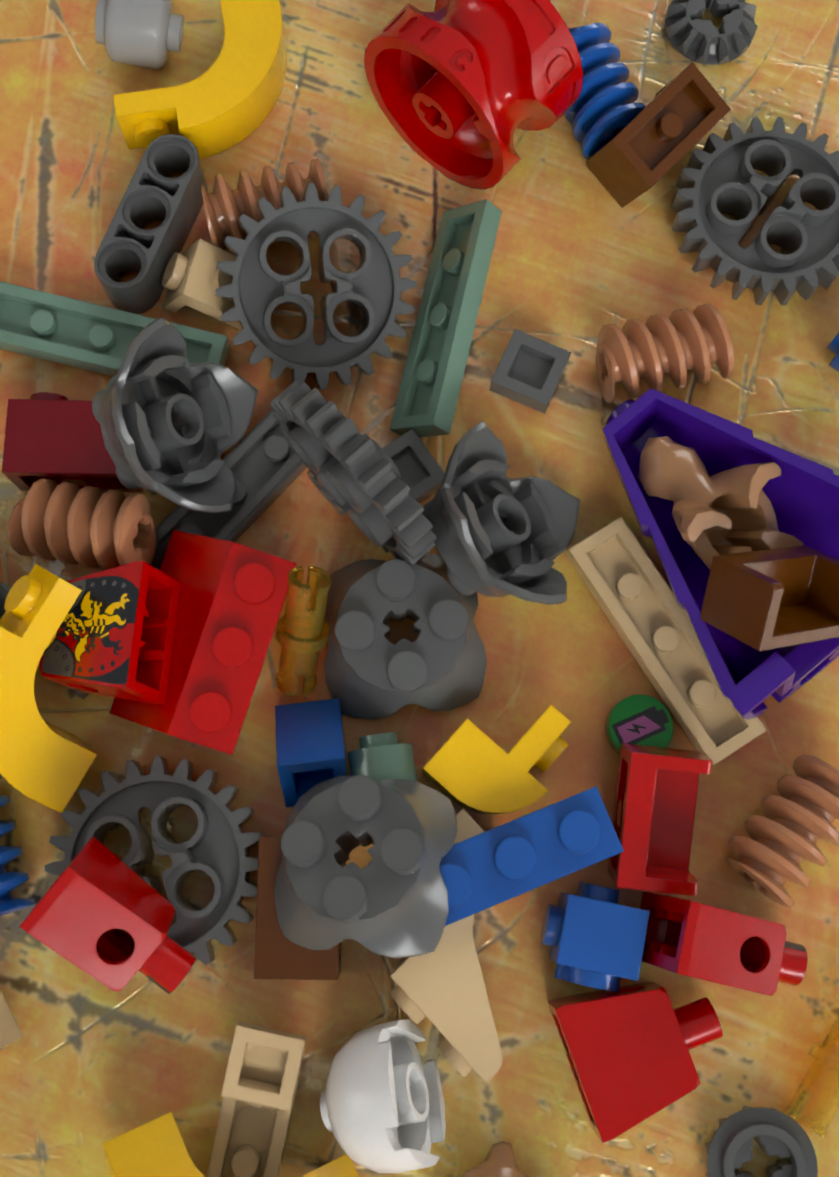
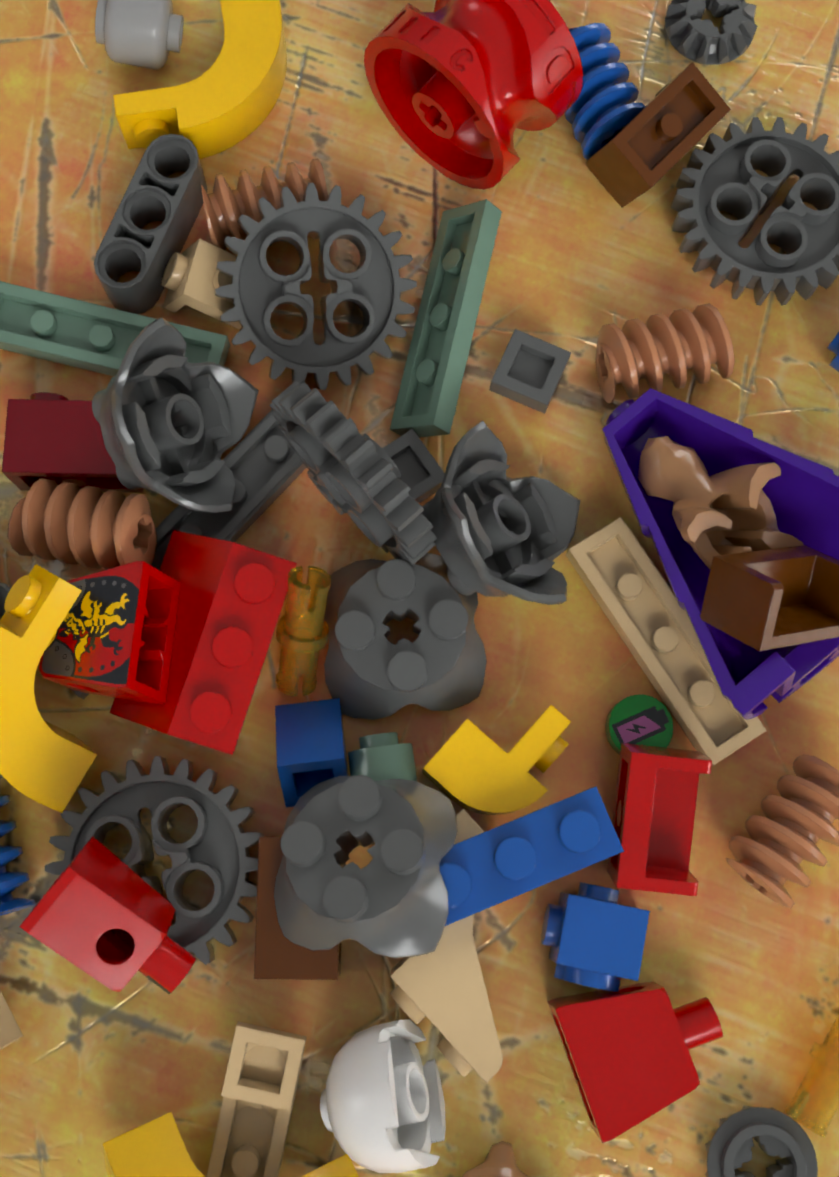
(720, 945): red torso -> none

